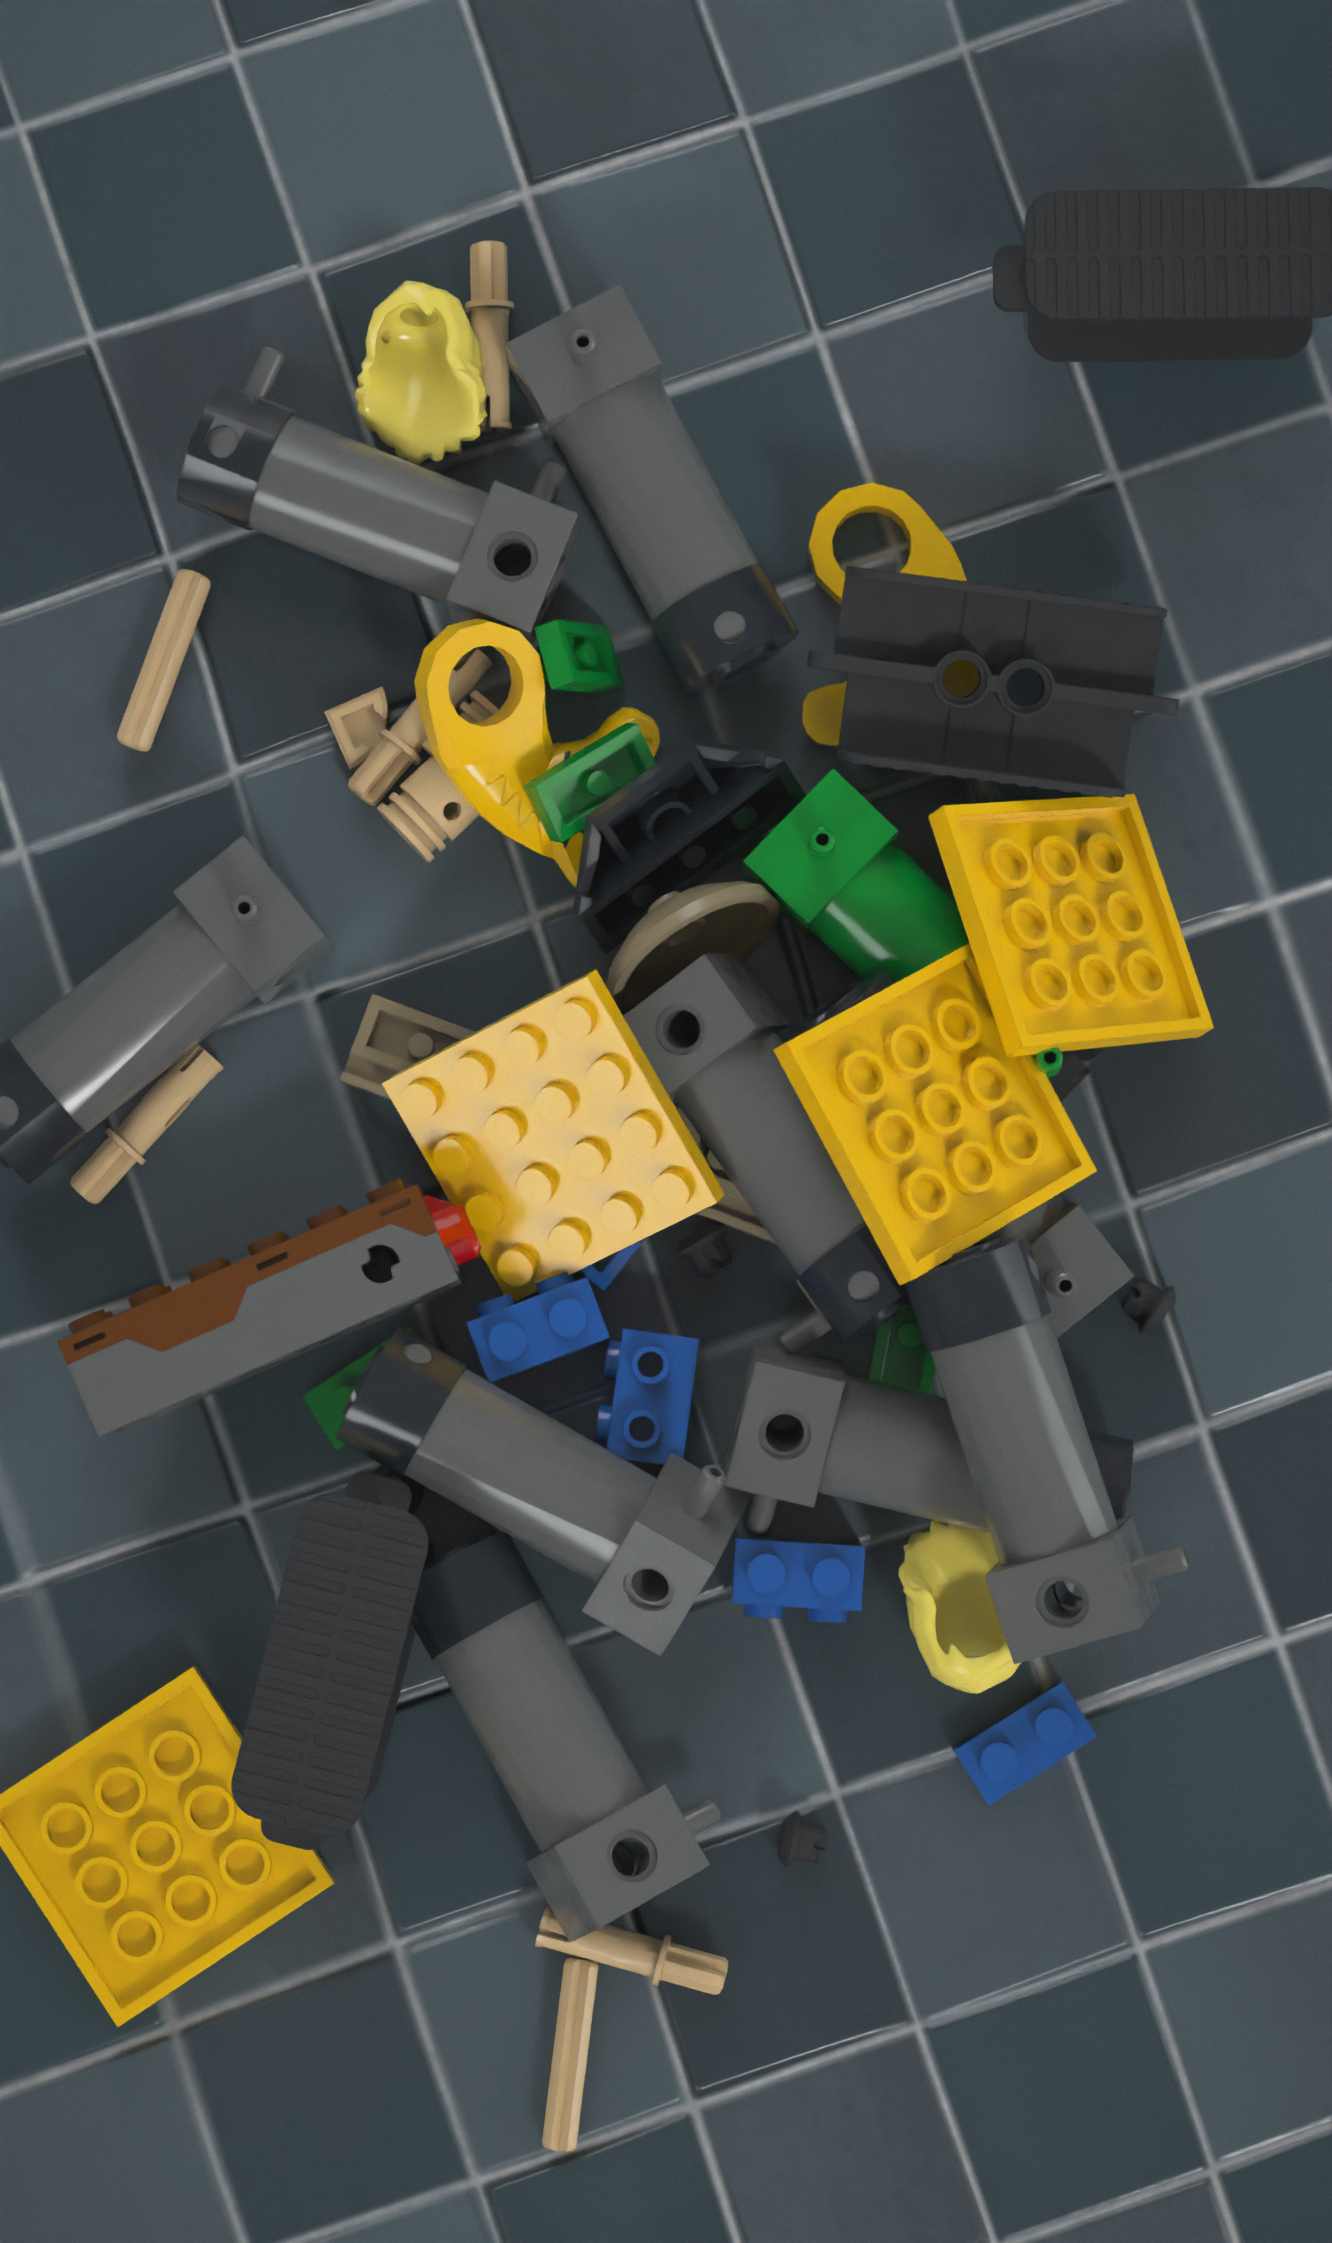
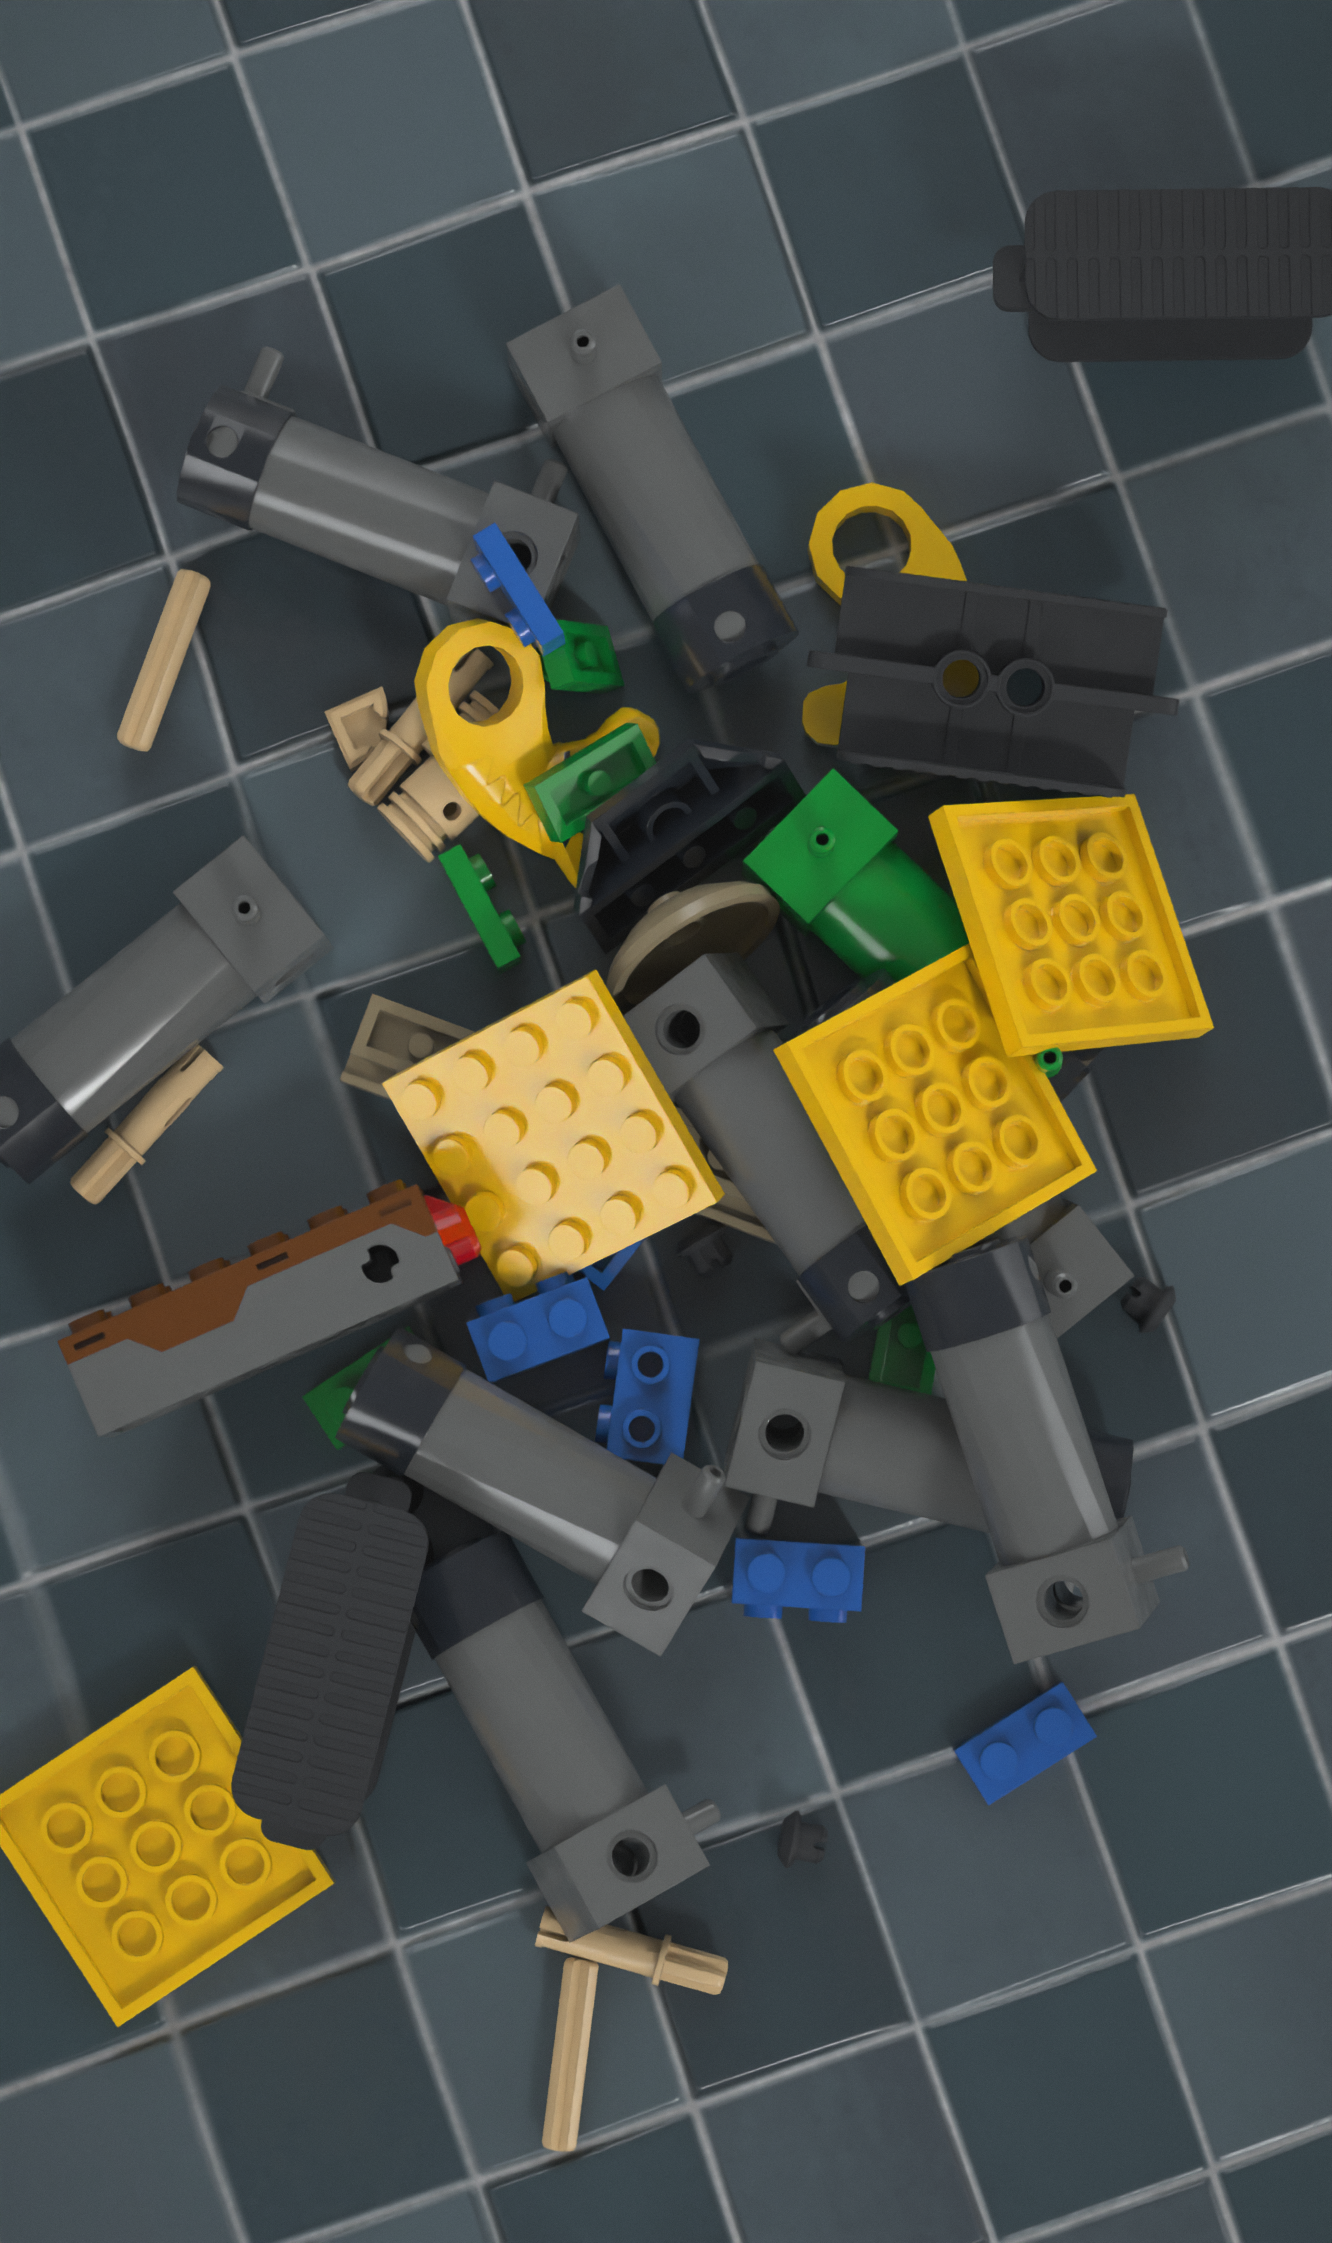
(422, 374): light yellow piece -> none
(472, 882): none -> green plate
(489, 322): tan axle -> none
(501, 568): none -> blue plate
(954, 1608): light yellow piece -> none

